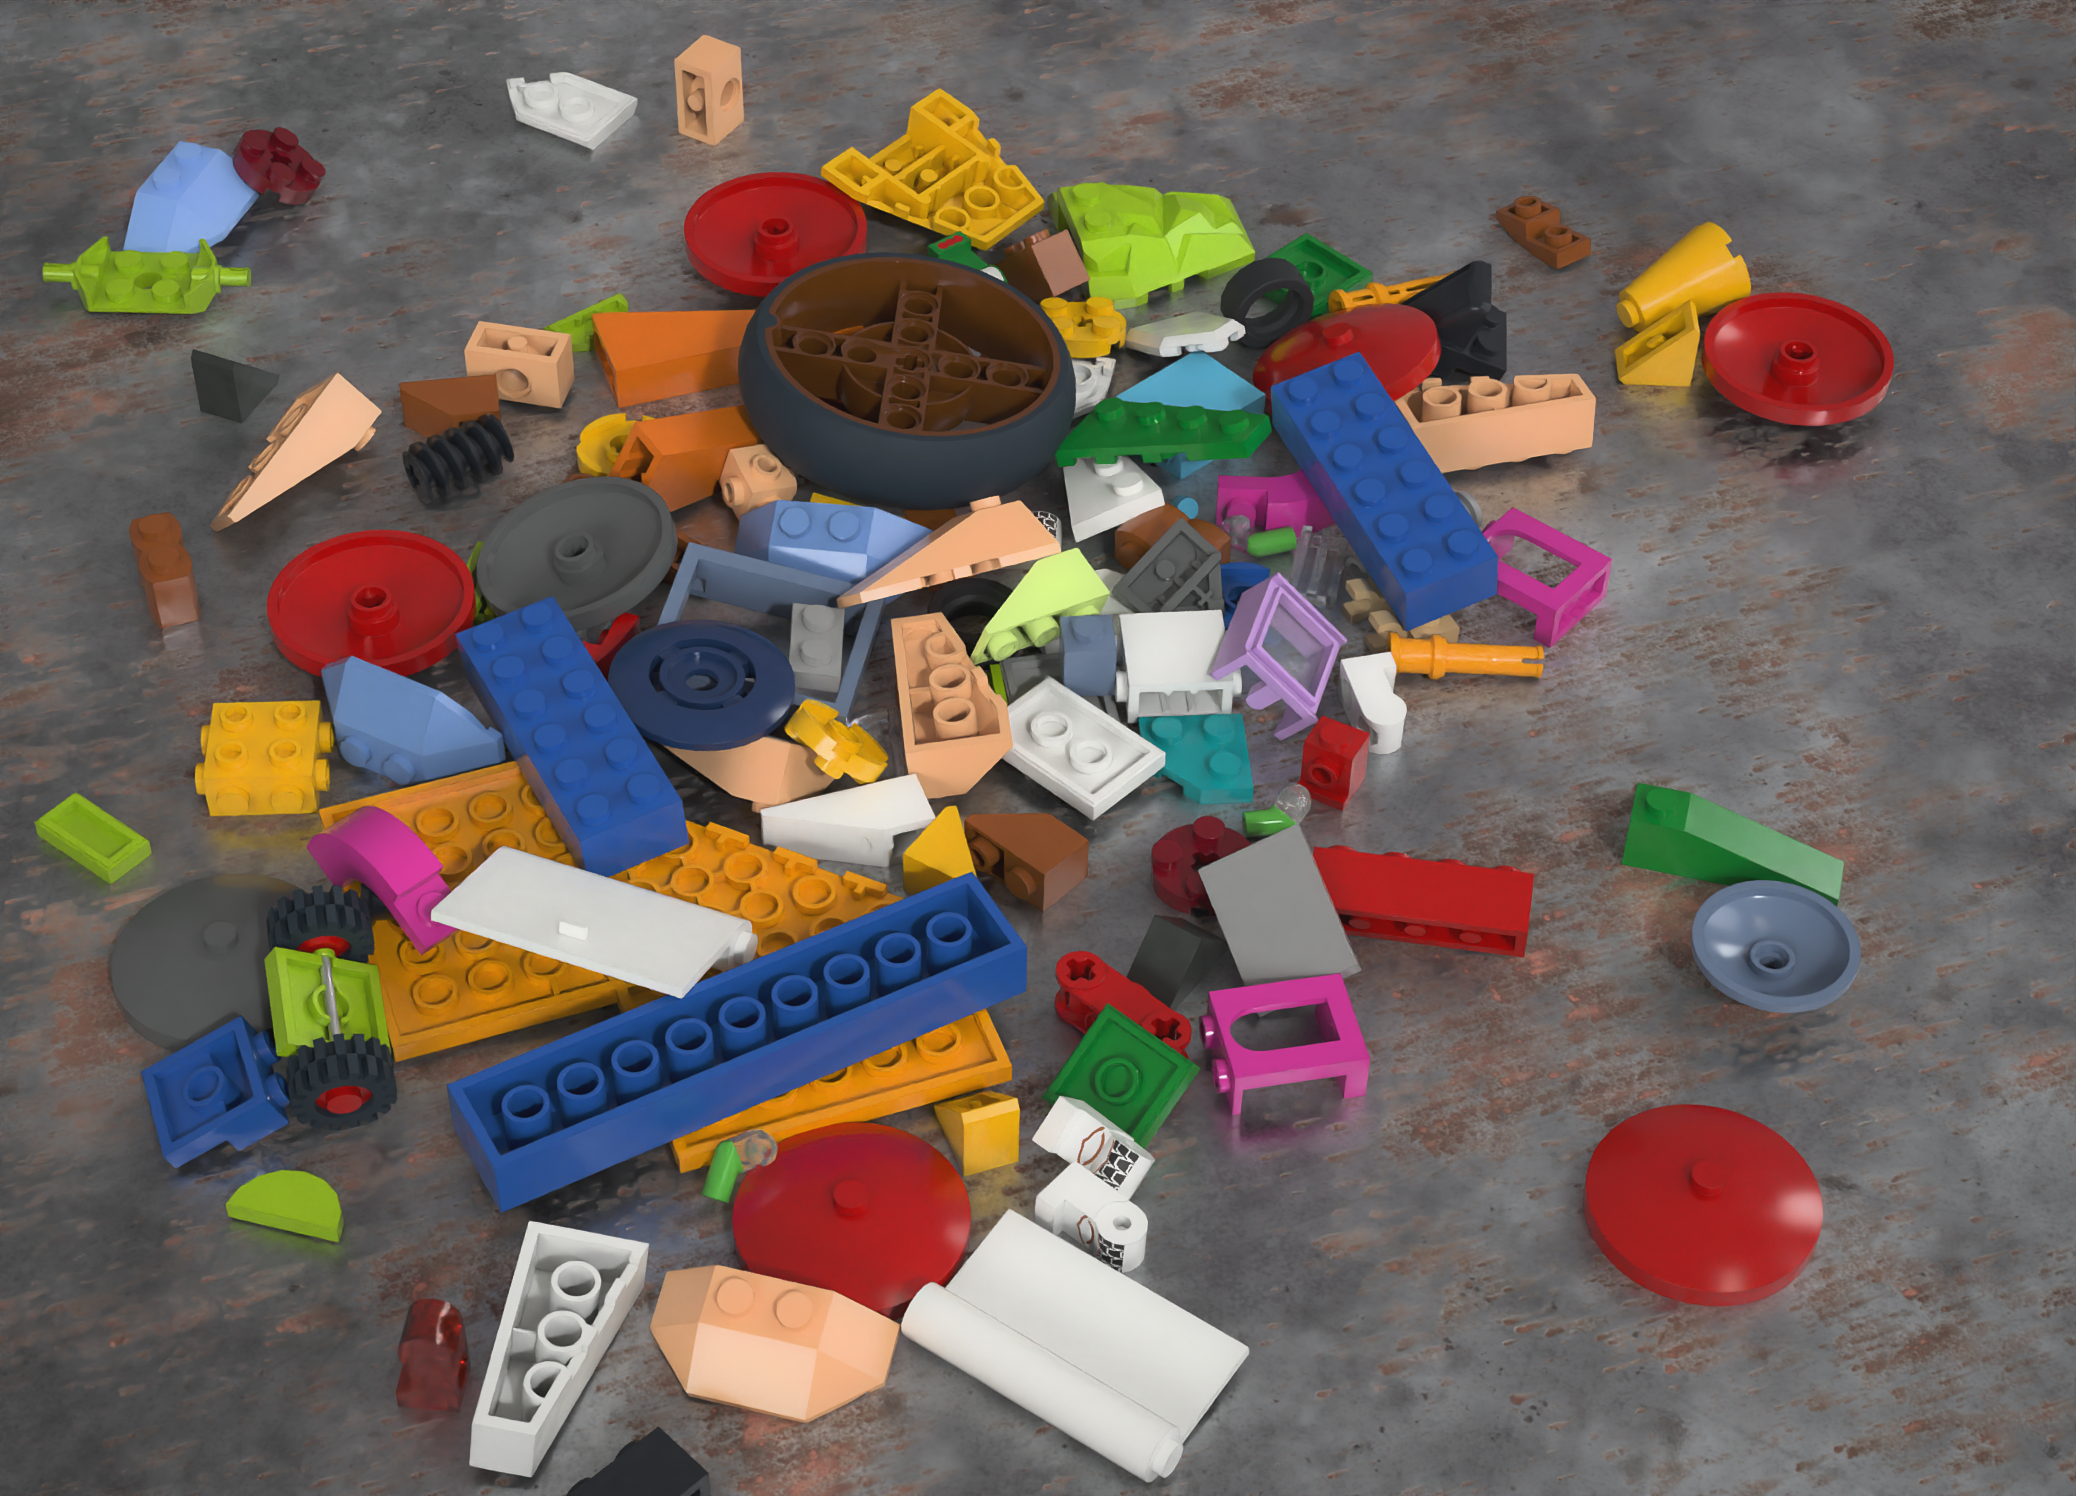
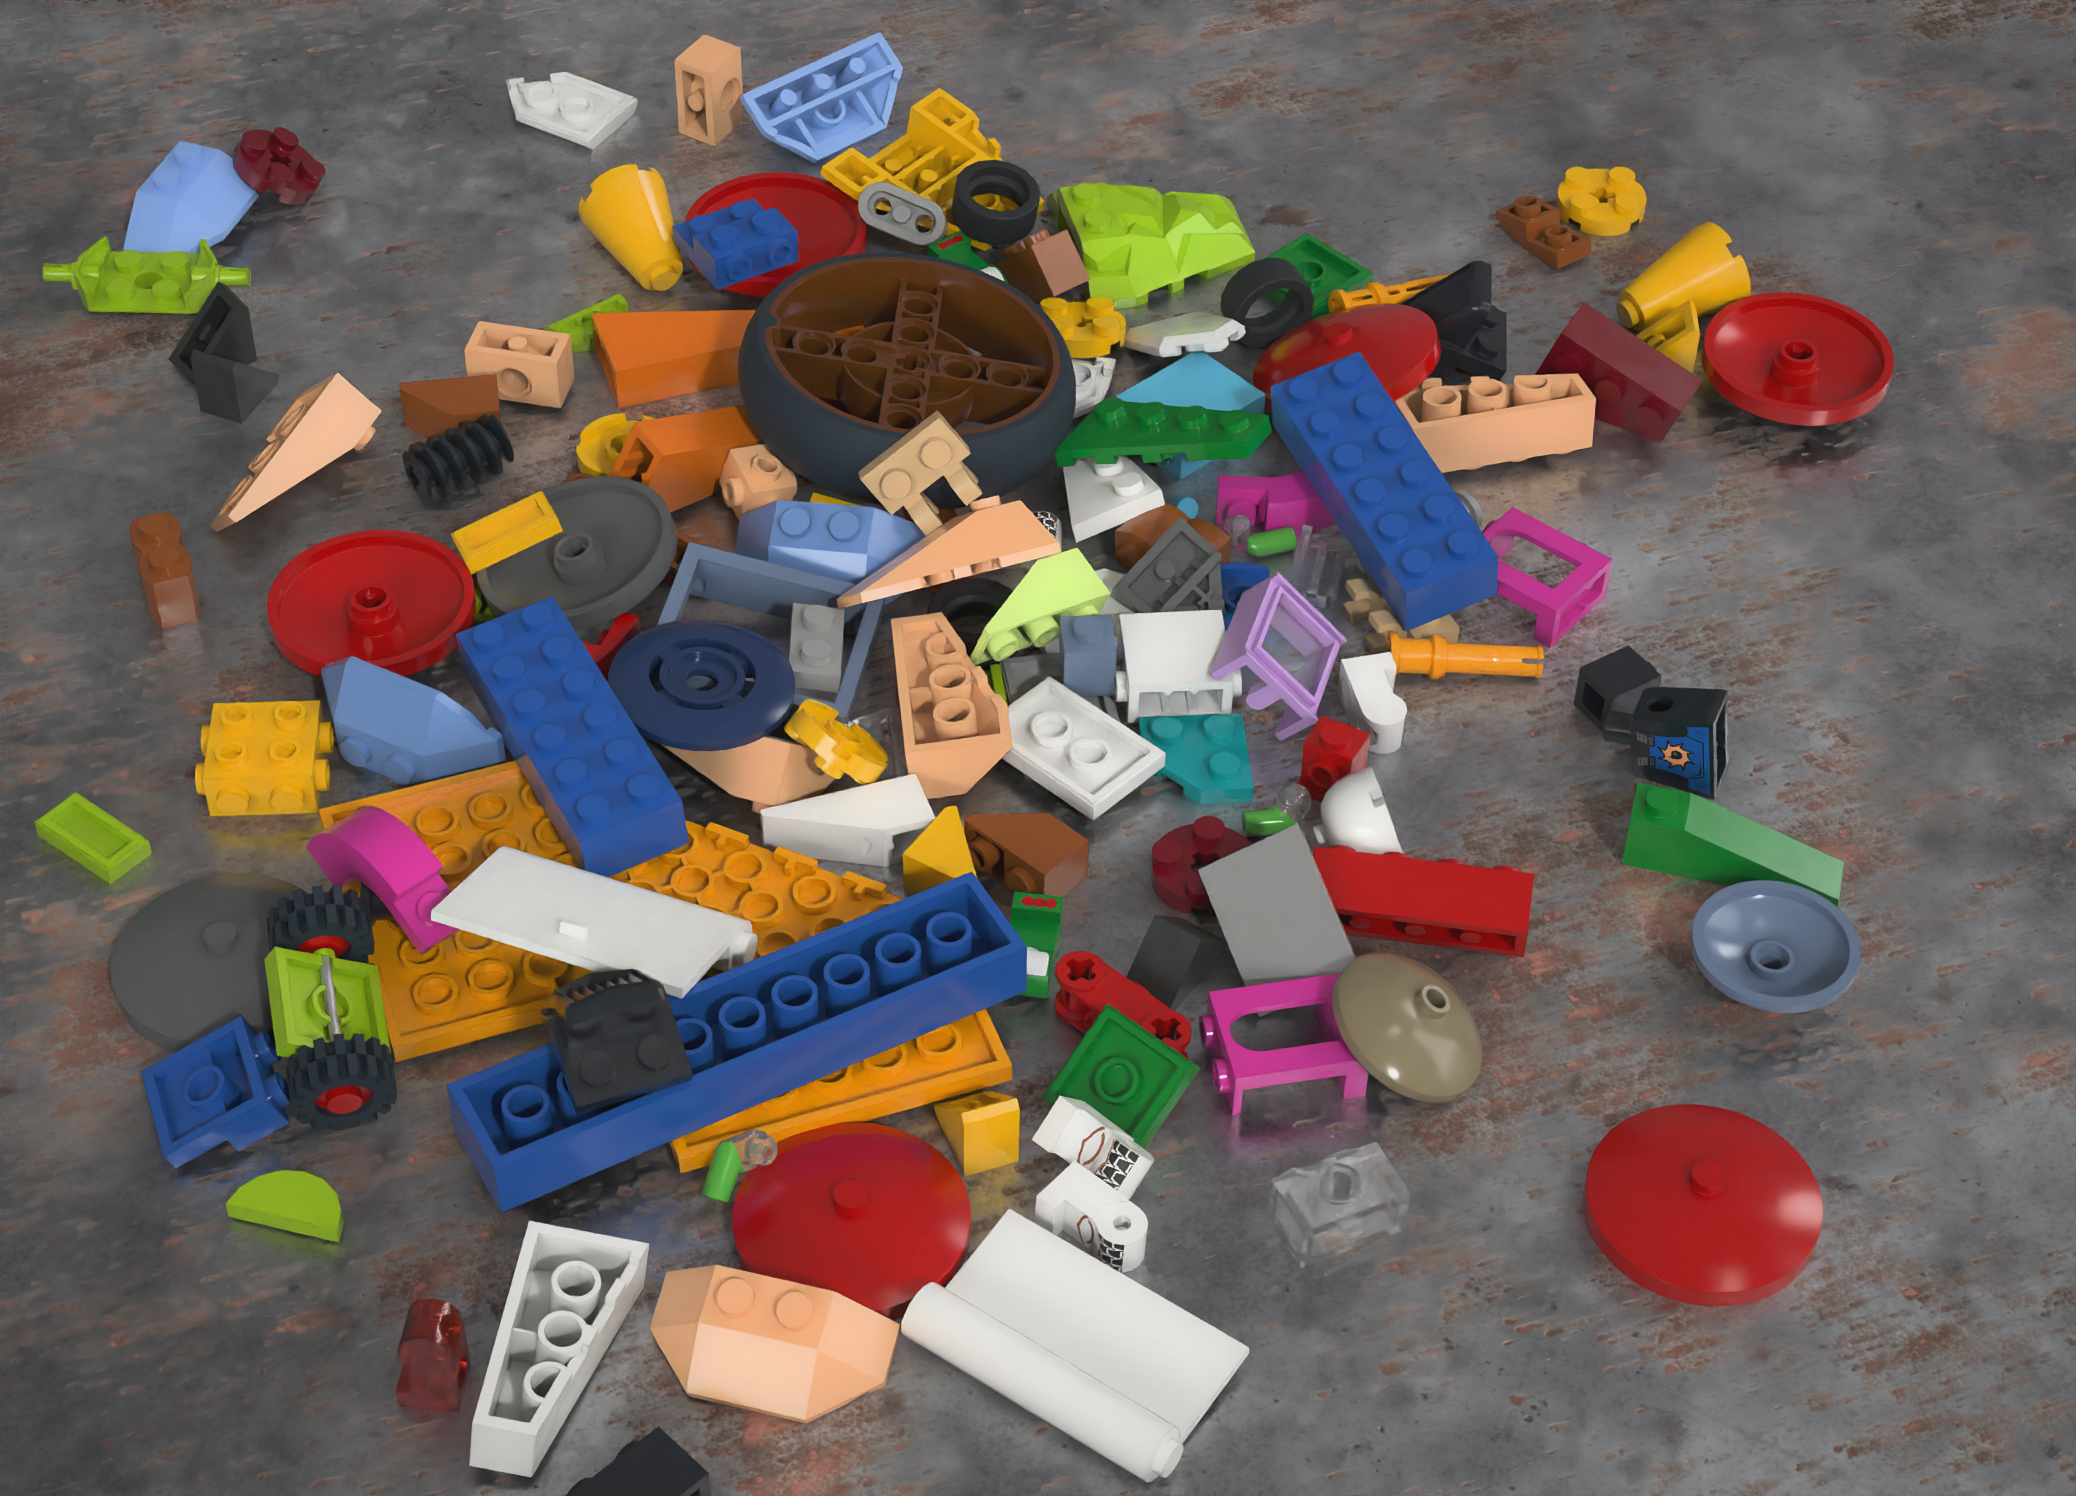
(219, 330): none -> pearl dark grey slope
(506, 532): none -> yellow tile
(614, 1038): none -> black piece
(635, 224): none -> yellow cone
(737, 242): none -> blue plate
(829, 100): none -> light blue wedge
(904, 215): none -> light grey plate
(917, 462): none -> tan plate
(1000, 179): none -> black tyre
(1040, 926): none -> green leg
(1338, 1204): none -> clear brick
(1357, 816): none -> white cylinder
(1407, 1027): none -> dark tan dish
(1584, 188): none -> yellow plate
(1613, 684): none -> black brick
(1628, 377): none -> dark red wedge
(1676, 737): none -> black torso

